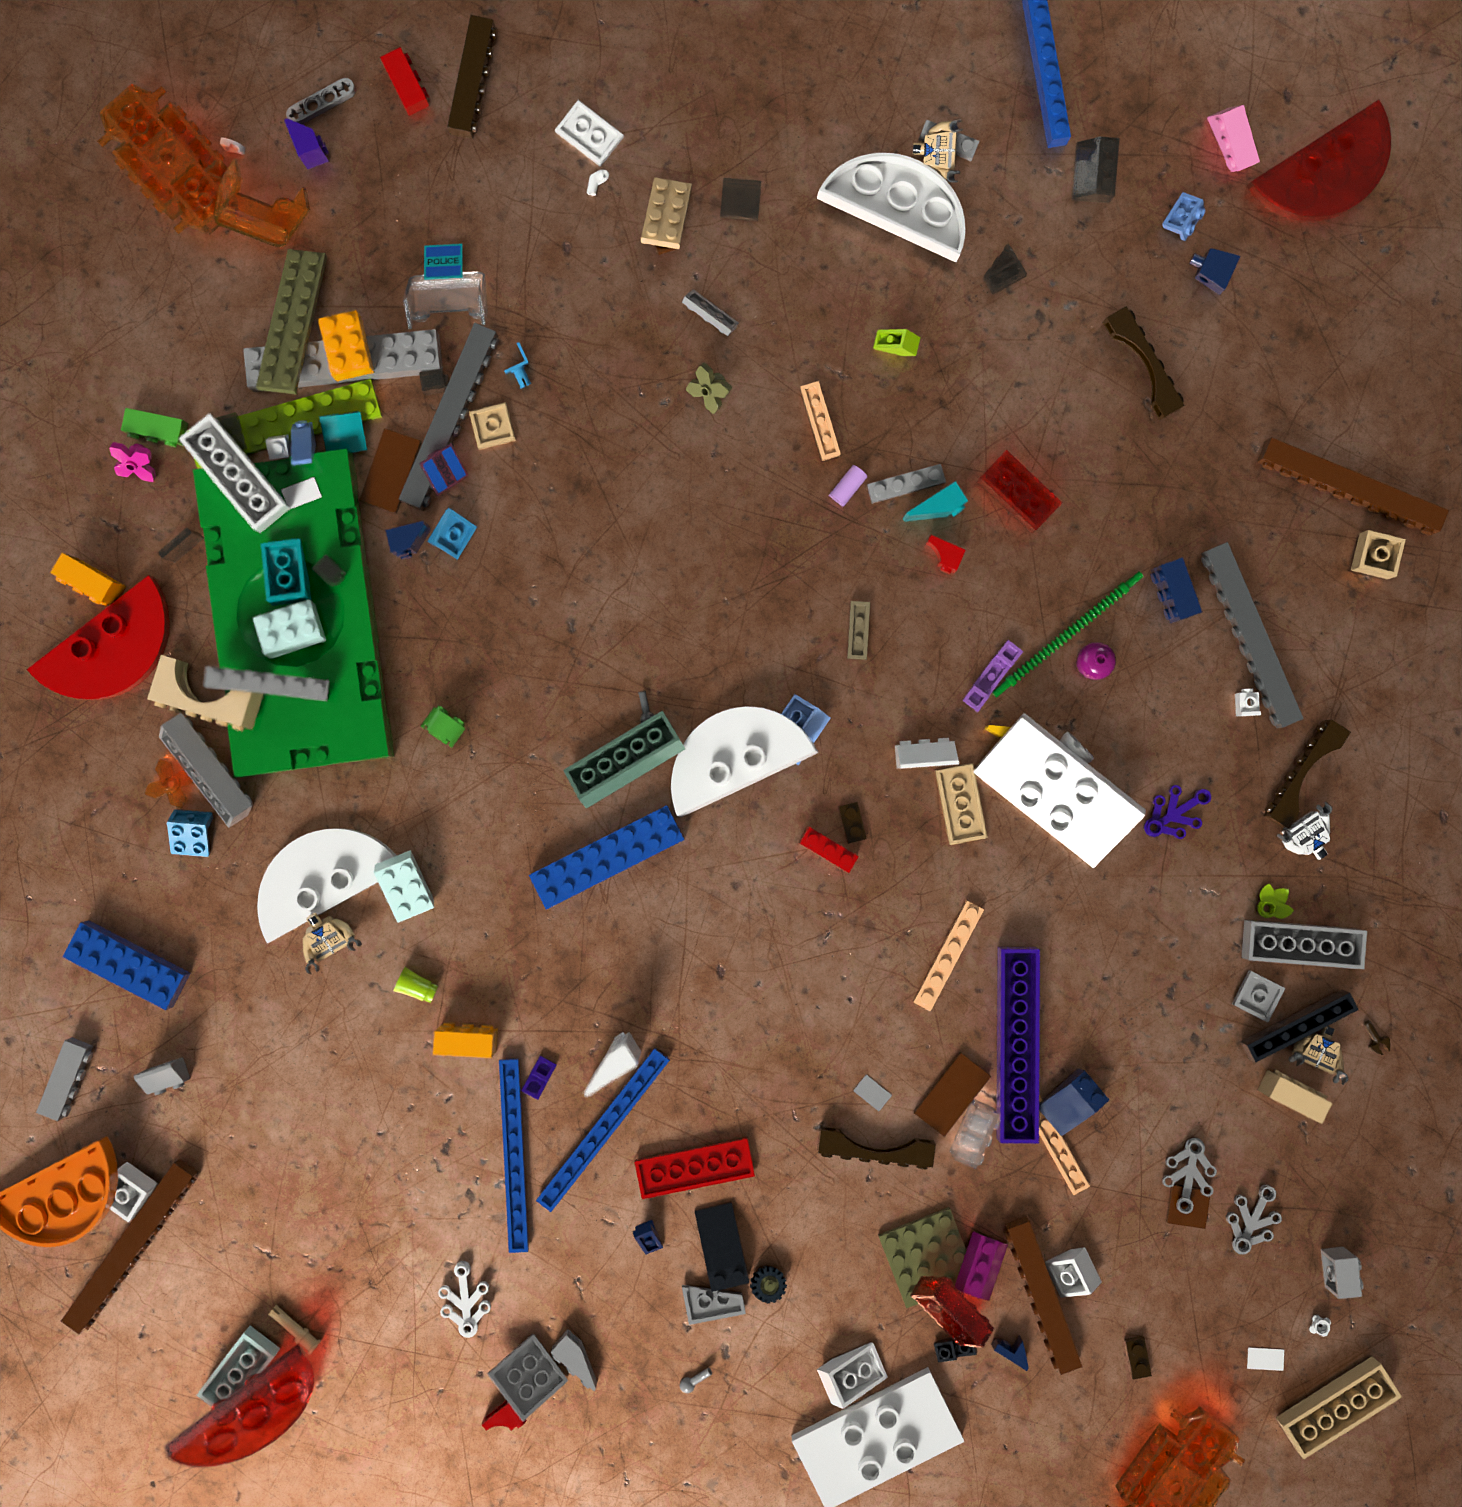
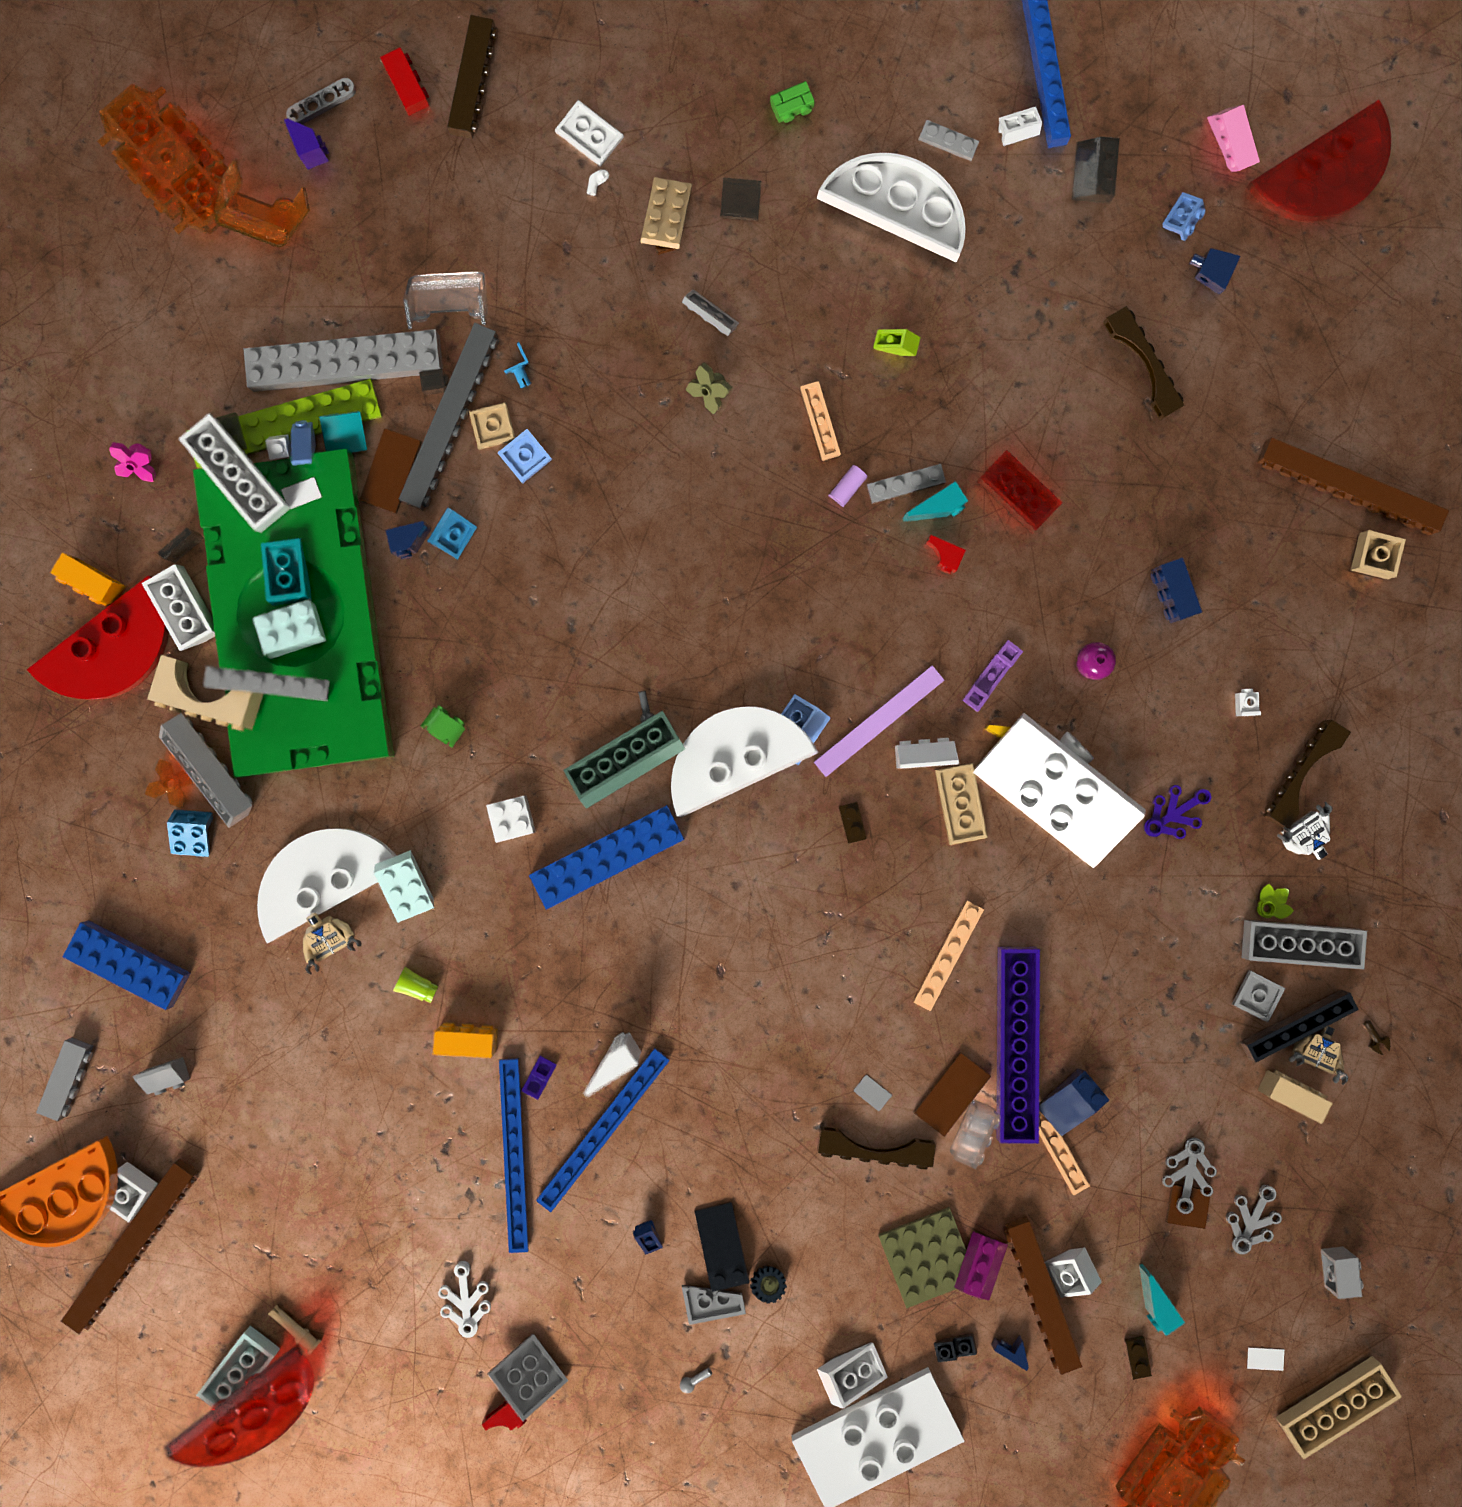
(153, 427): bright green brick -> none
(180, 607): none -> white slope
(232, 146): tile -> none
(291, 321): olive plate -> none
(329, 571): clear smoke brick -> none
(346, 345): light orange brick -> none
(443, 261): piece -> none
(443, 469): piece -> none
(511, 818): none -> white brick
(524, 456): none -> light blue plate
(572, 1354): light grey slope -> none
(694, 1168): red plate -> none
(792, 102): none -> bright green brick
(828, 849): red brick -> none
(858, 630): dark tan plate -> none
(878, 721): none -> lavender tile
(940, 148): torso -> none
(952, 1311): clear red brick -> none
(1004, 271): clear smoke wing -> none
(1020, 126): none -> white hinge
(1123, 588): green hose -> none
(1160, 1309): none -> teal slope
(1251, 635): dark grey brick -> none
(1324, 1329): white plate -> none

